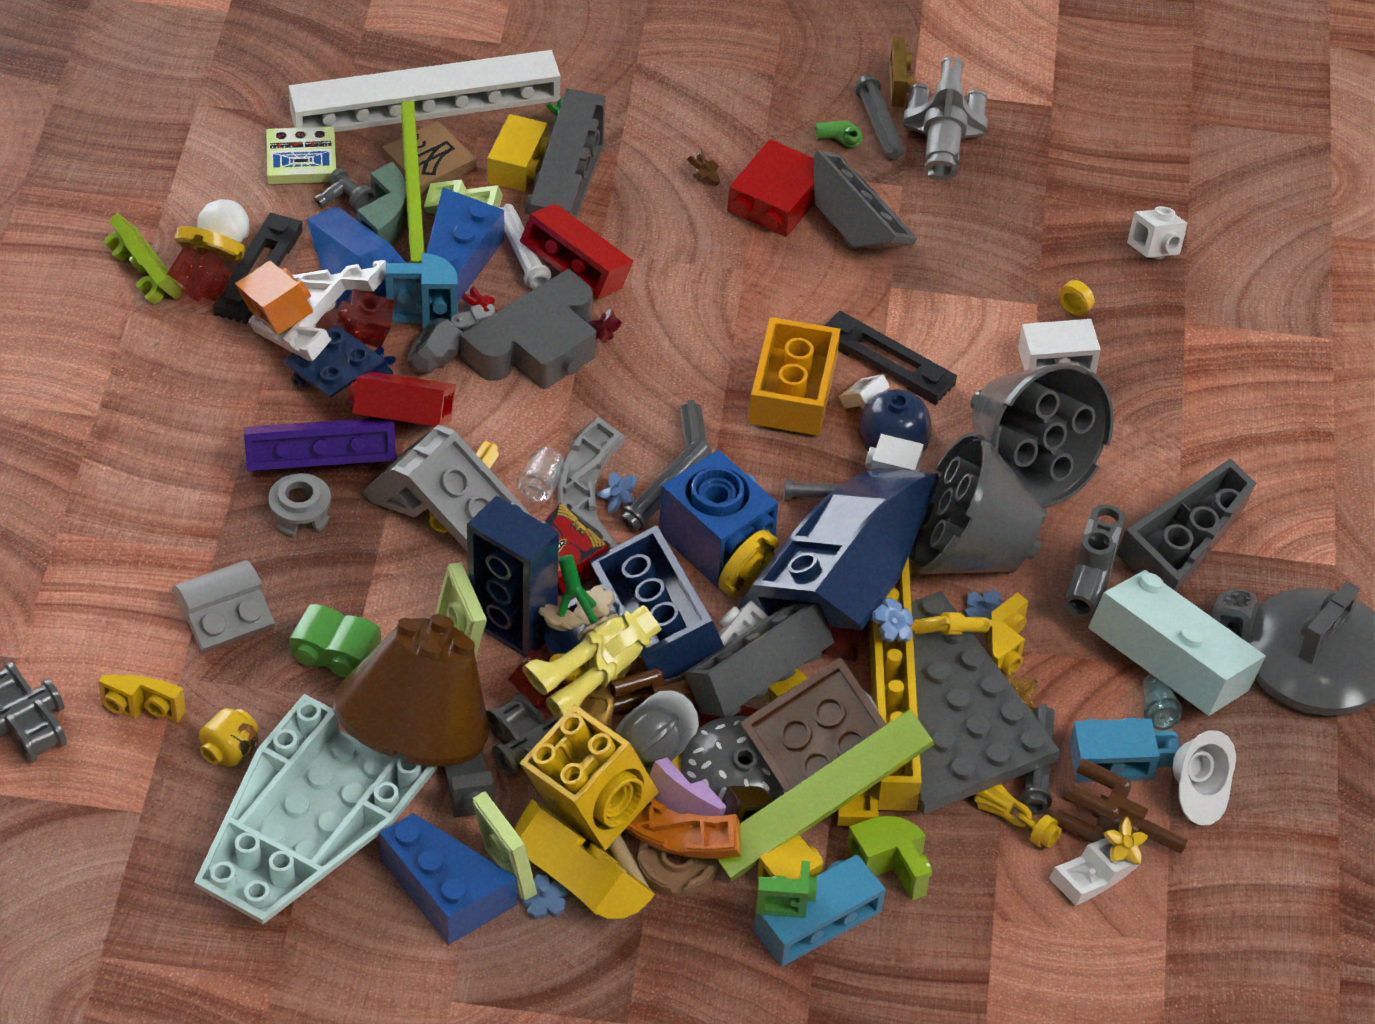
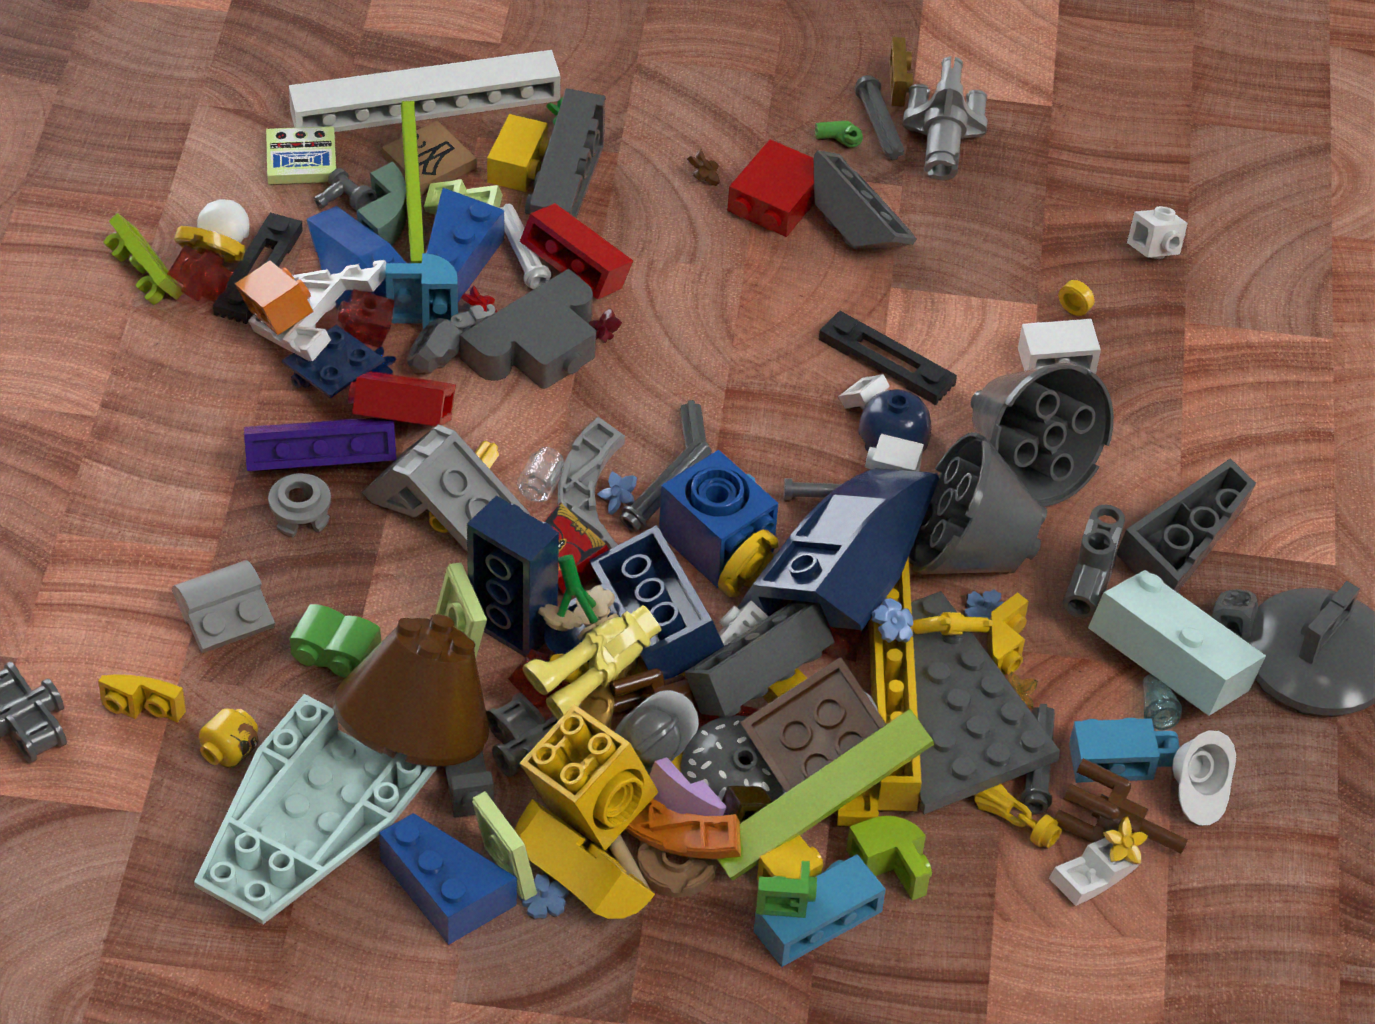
(794, 376): light orange brick -> none

